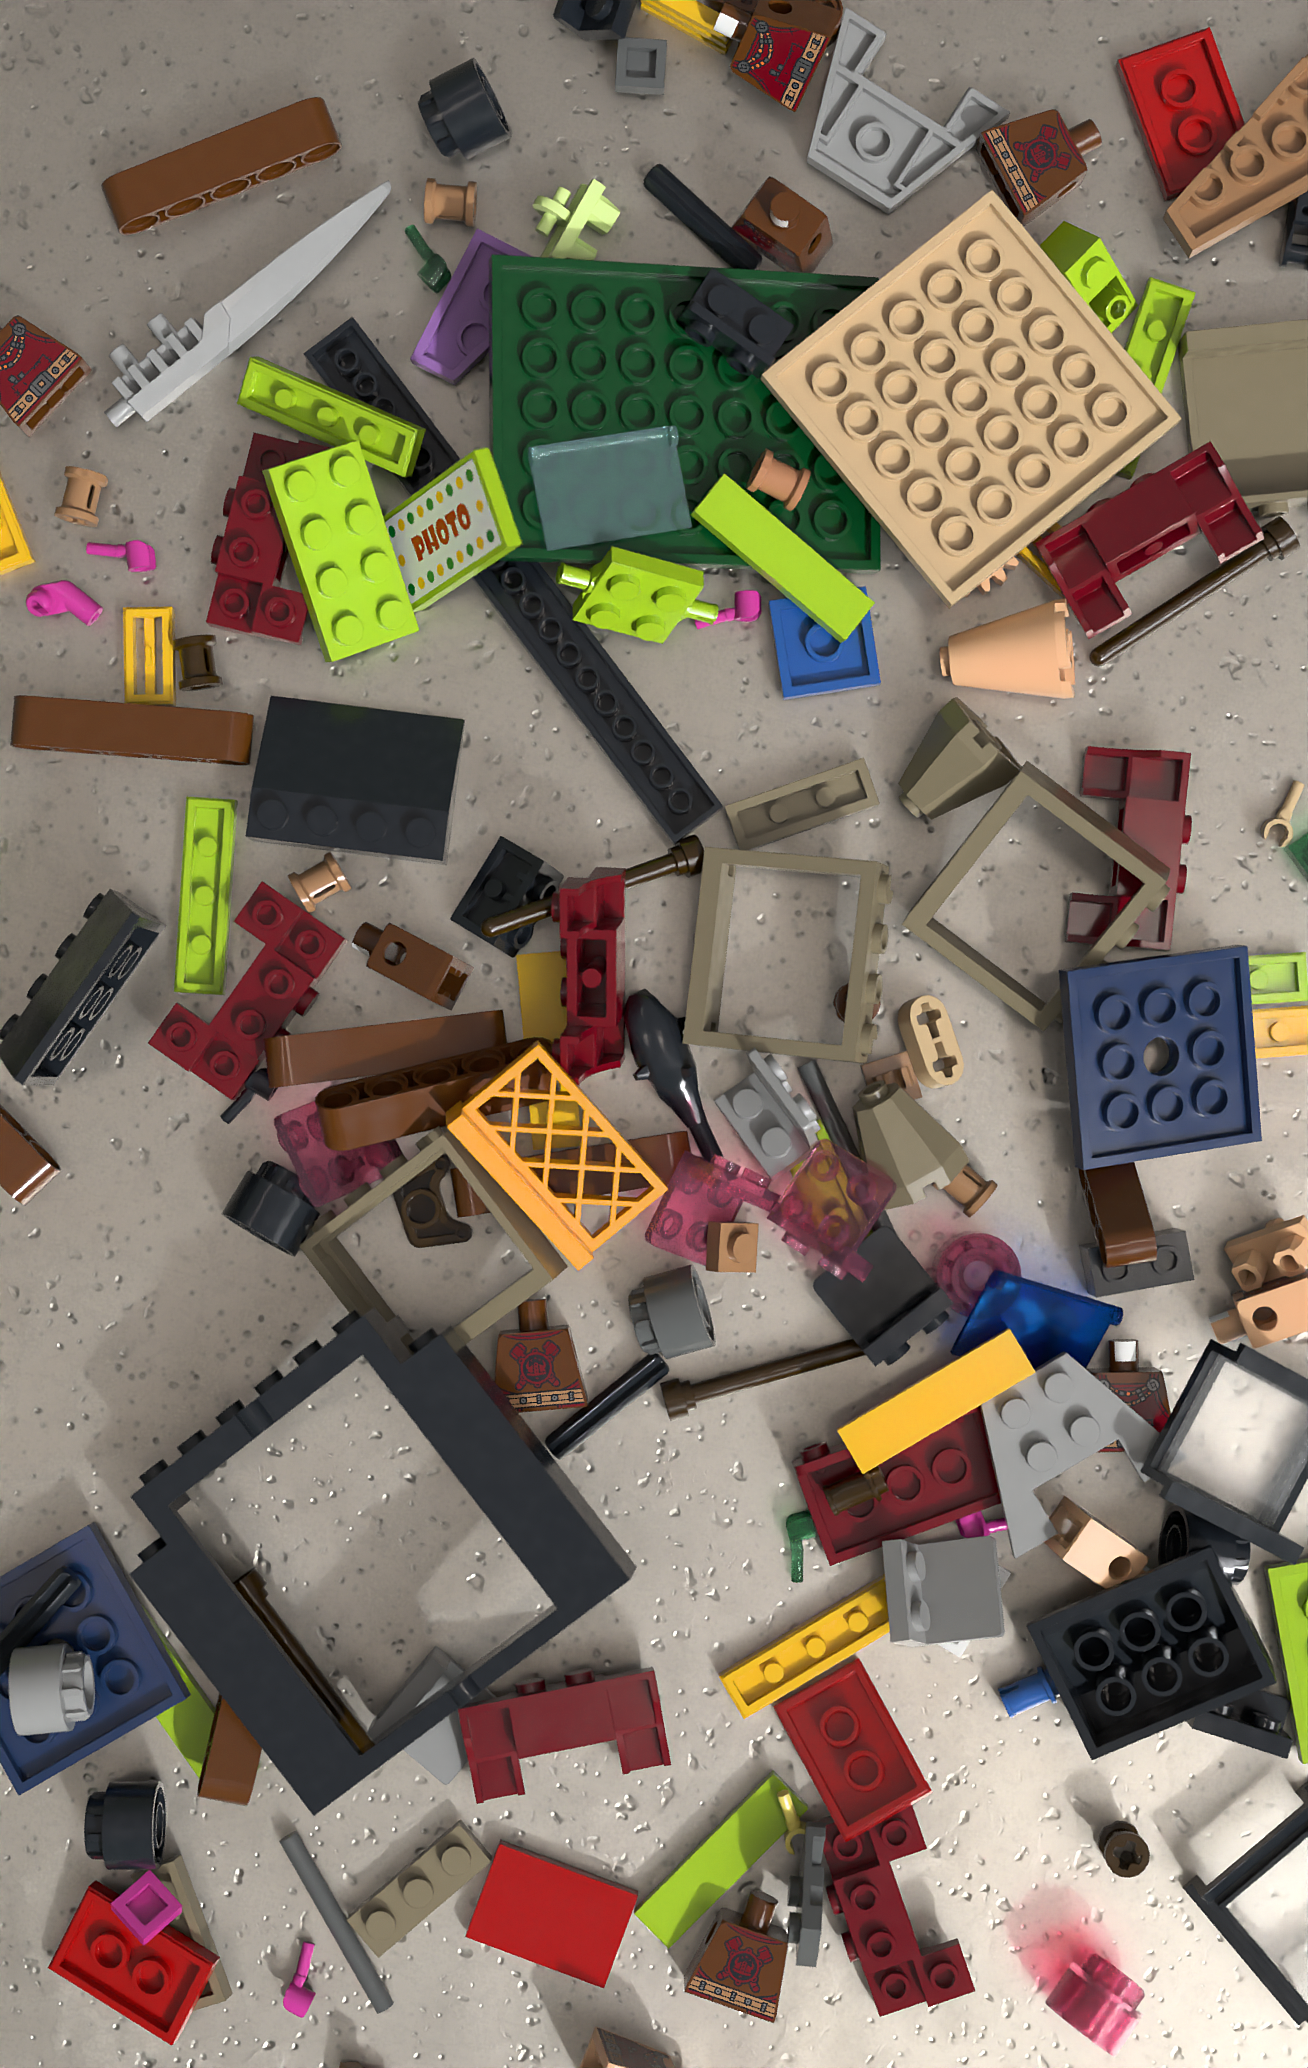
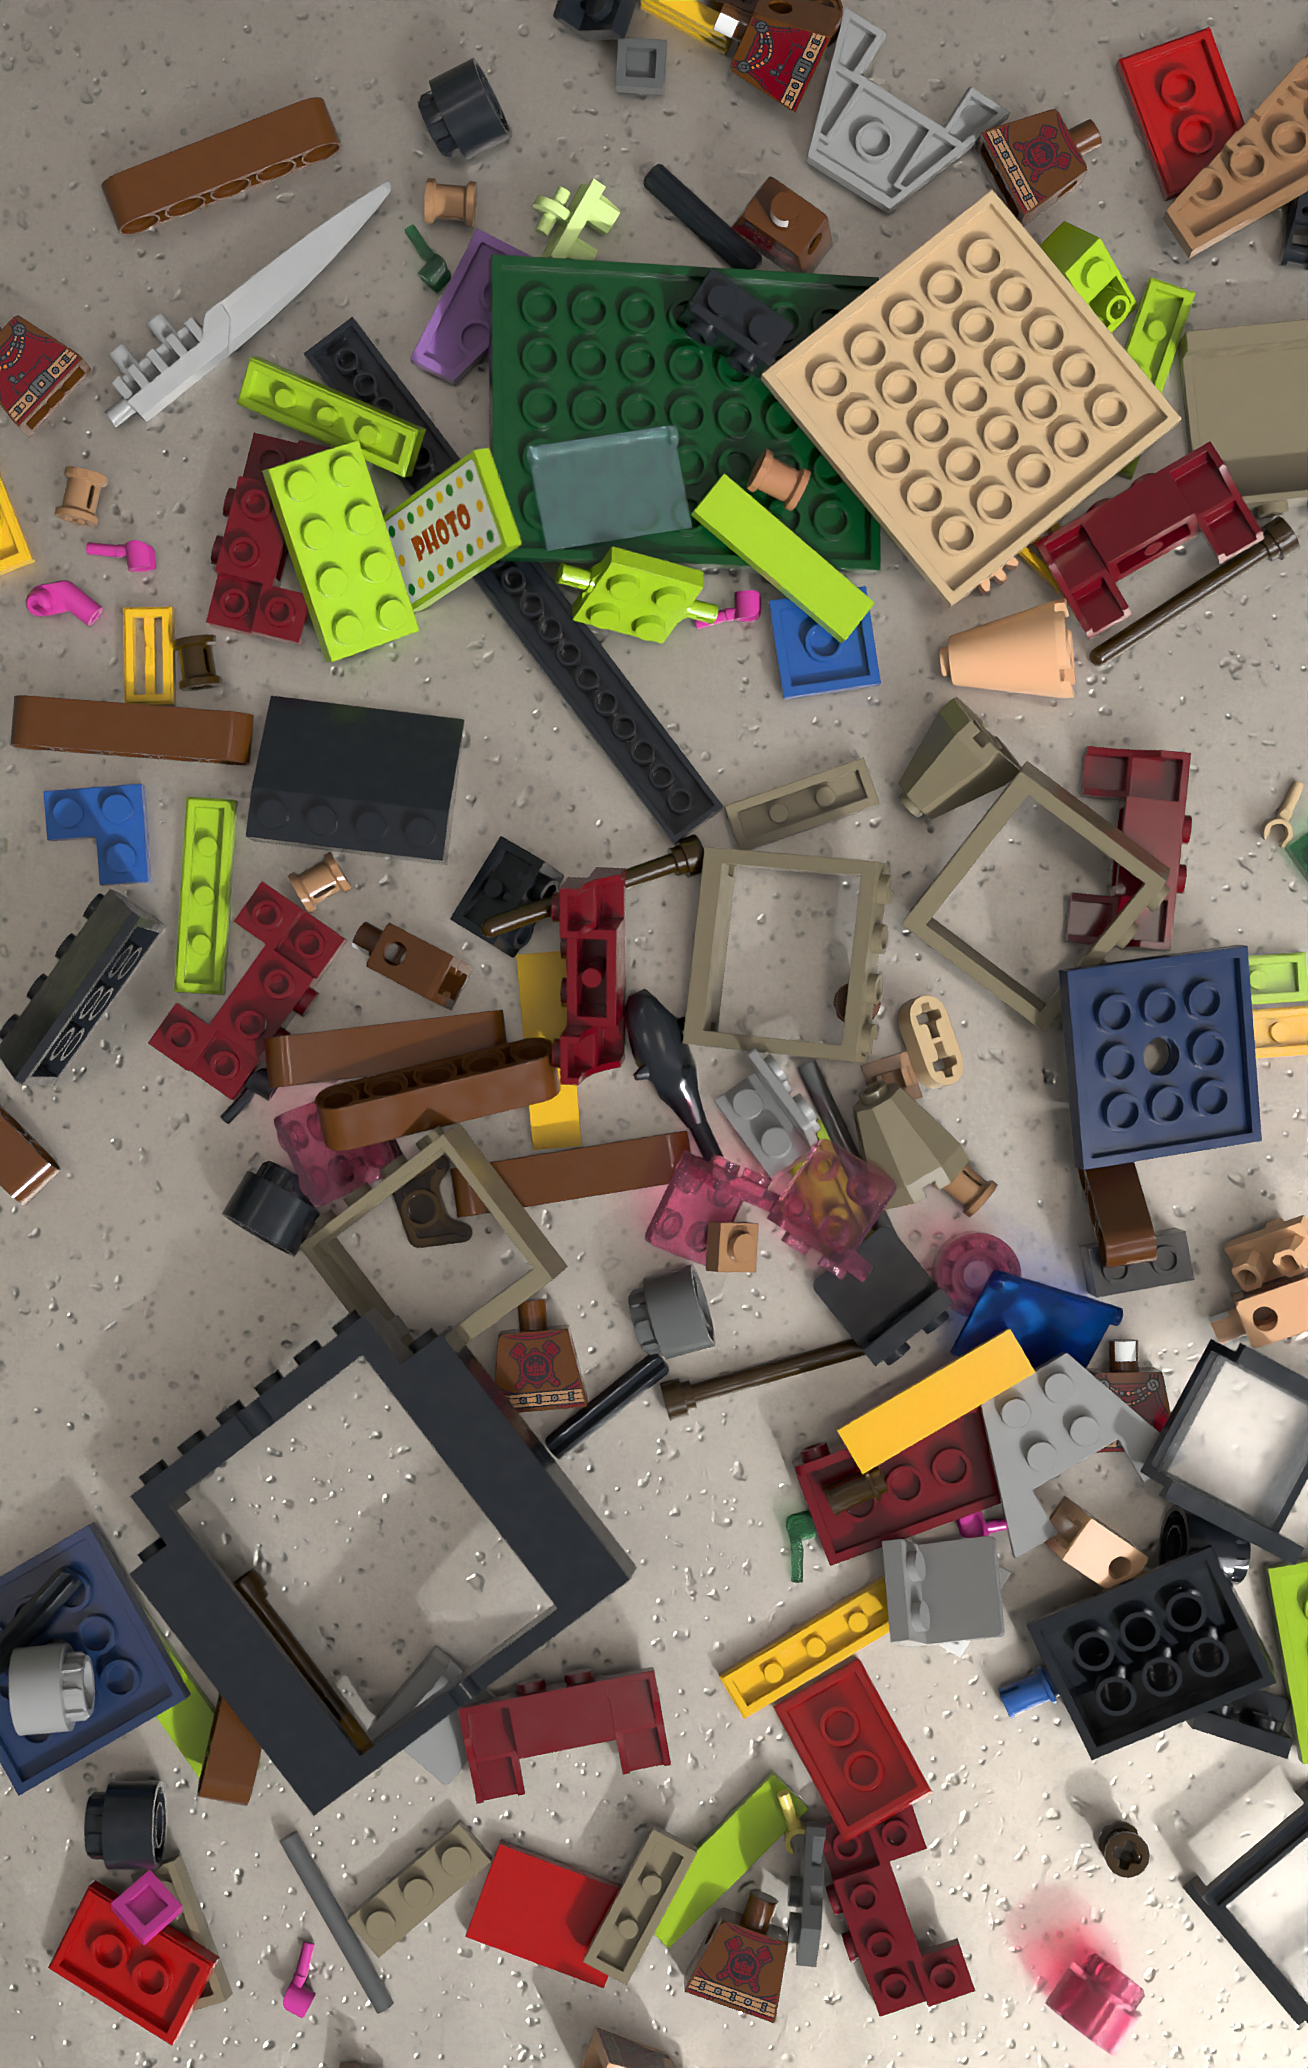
(111, 816): none -> blue plate
(524, 1184): light orange fence -> none
(639, 1904): none -> dark tan plate

